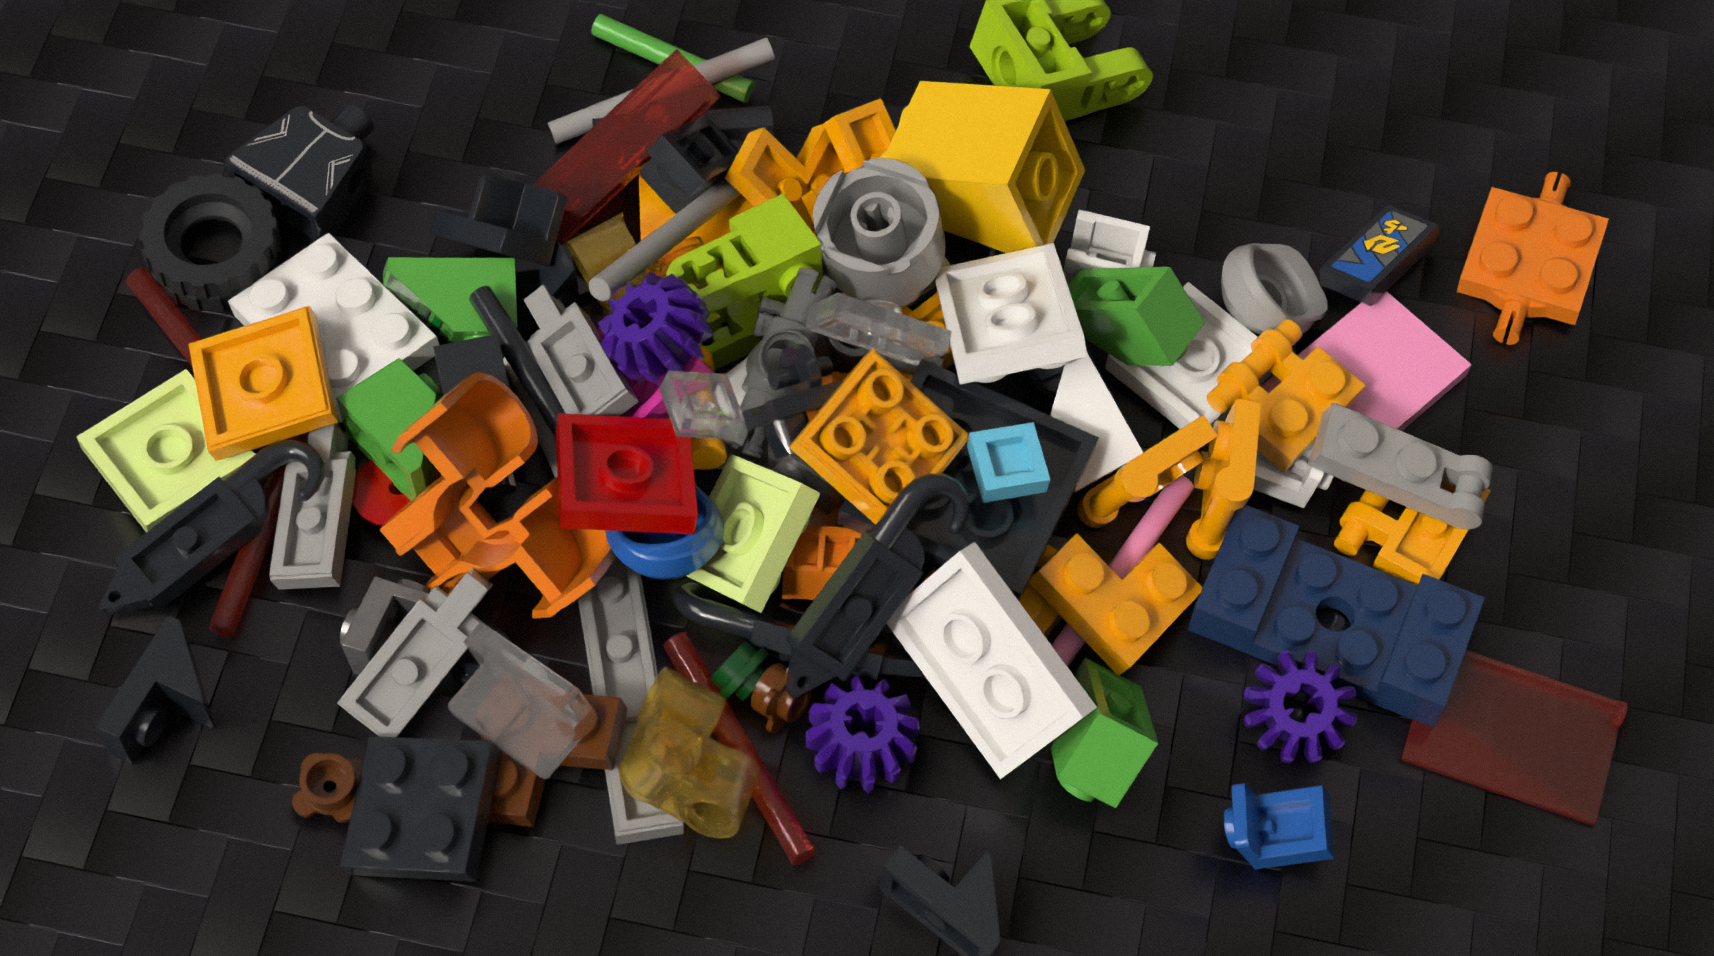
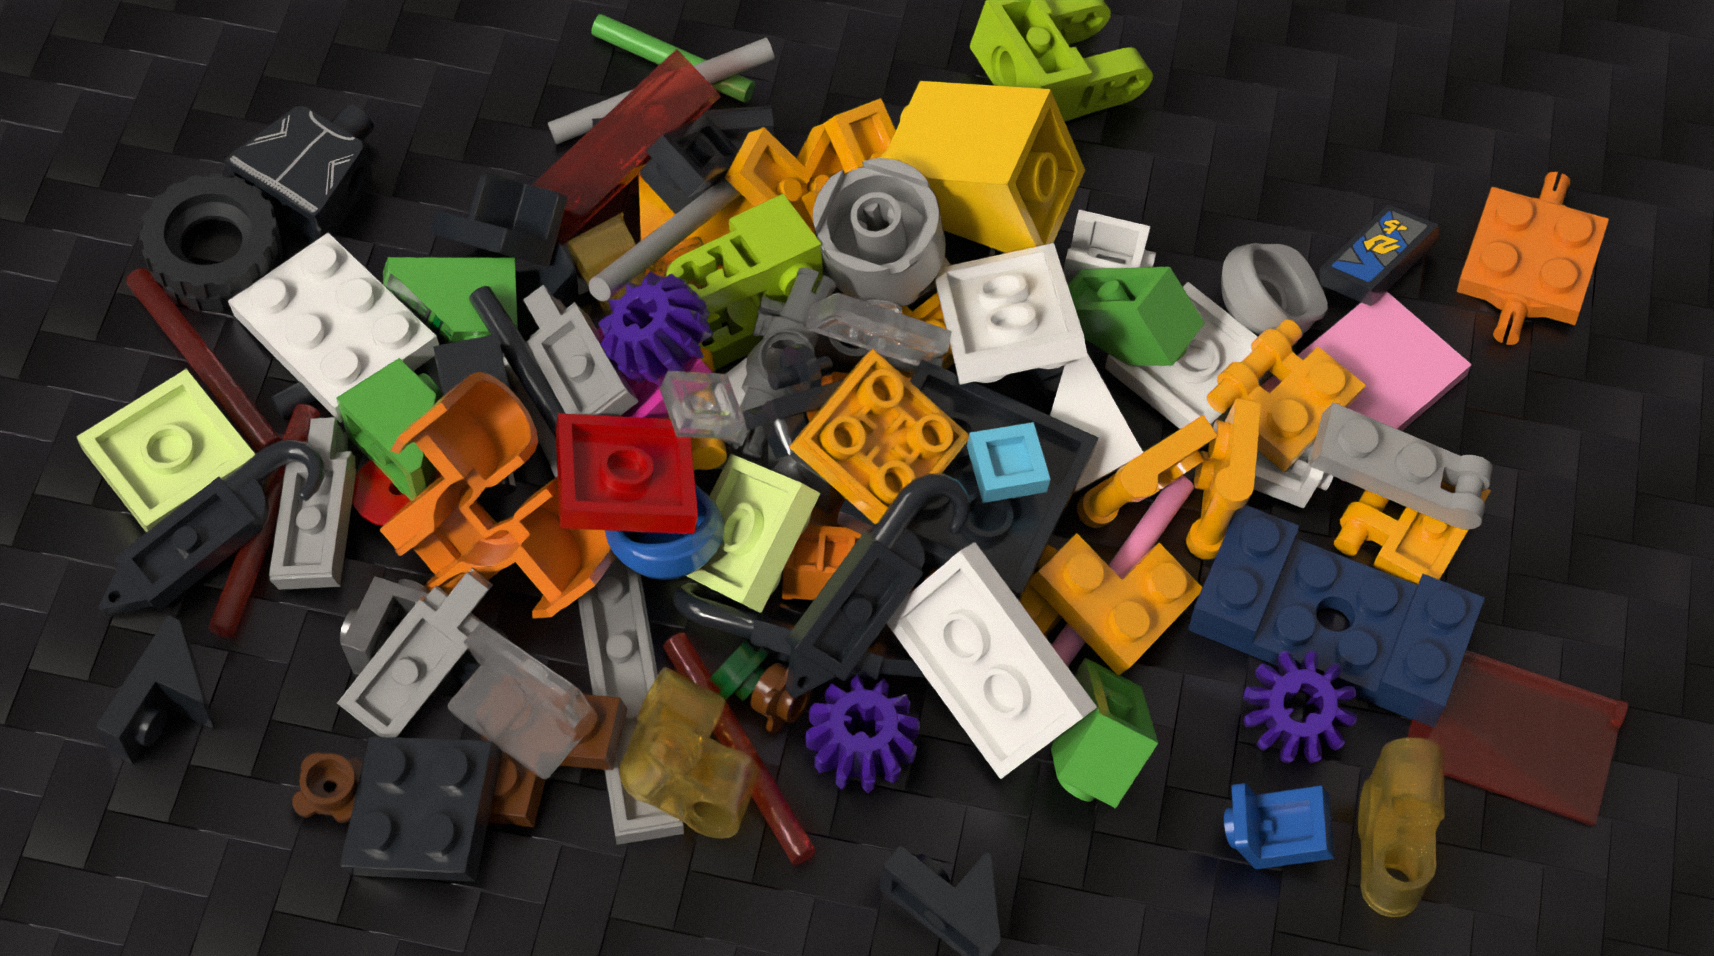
(262, 383): light orange plate -> none
(1399, 824): none -> clear yellow piece

